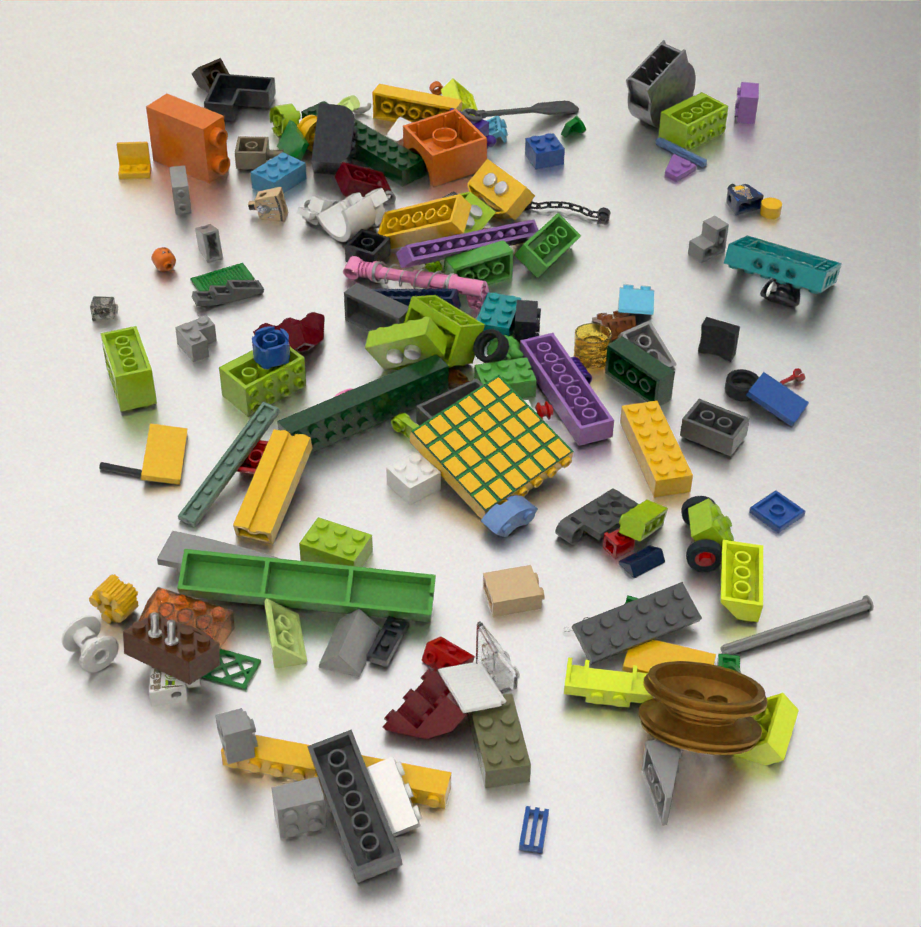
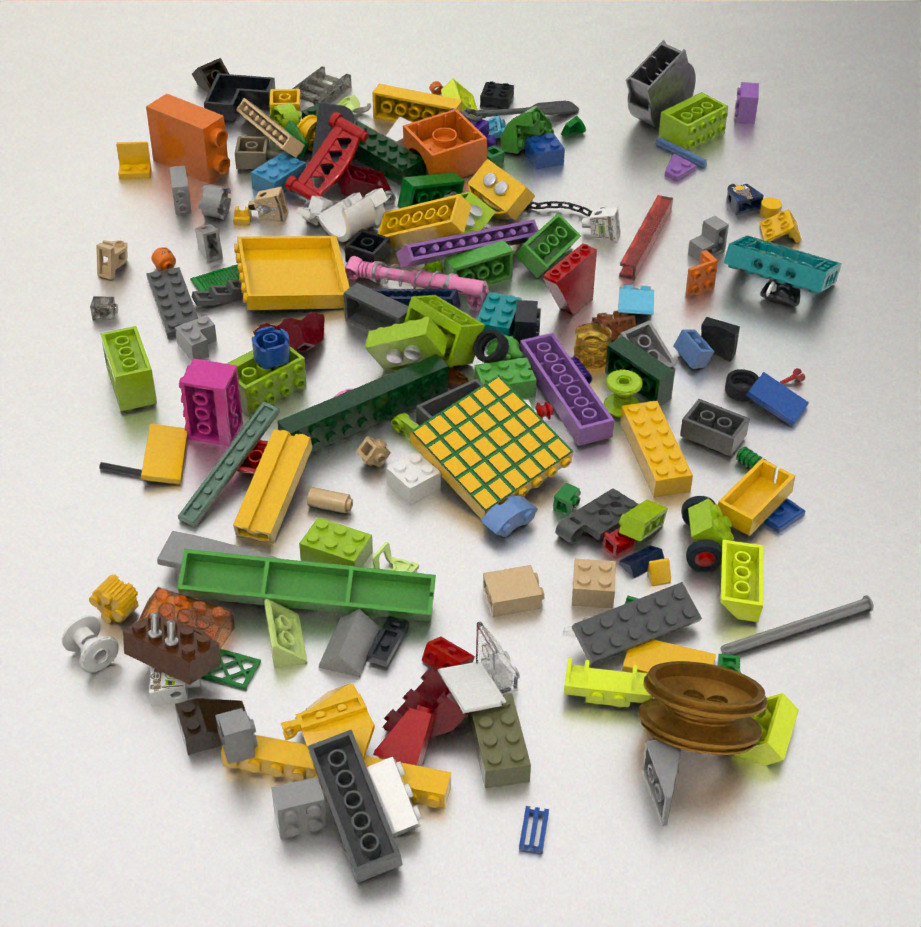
(117, 256): none -> tan tile
(171, 299): none -> dark grey plate
(199, 724): none -> dark brown slope
(211, 402): none -> dark pink brick
(215, 201): none -> light grey brick
(242, 217): none -> yellow tile
(270, 128): none -> tan brick
(285, 96): none -> yellow brick
(291, 272): none -> yellow panel
(329, 500): none -> tan brick
(330, 93): none -> clear smoke fence
(331, 715): none -> yellow panel
(341, 130): none -> red piece
(373, 451): none -> tan brick
(398, 564): none -> yellowish green piece
(408, 738): none -> red slope
(428, 188): none -> green wedge
(495, 155): none -> green brick
(497, 95): none -> black brick
(528, 124): none -> bright green brick
(566, 499): none -> green brick
(573, 279): none -> red slope
(593, 583): none -> tan brick
(604, 224): none -> white torso
(623, 385): none -> lime hose
(646, 237): none -> clear red tile
(659, 571): none -> yellow slope
(693, 348): none -> medium blue brick
(703, 276): none -> orange bracket
(748, 457): none -> green piece
(756, 496): none -> yellow piece
(779, 225): none -> yellow bracket

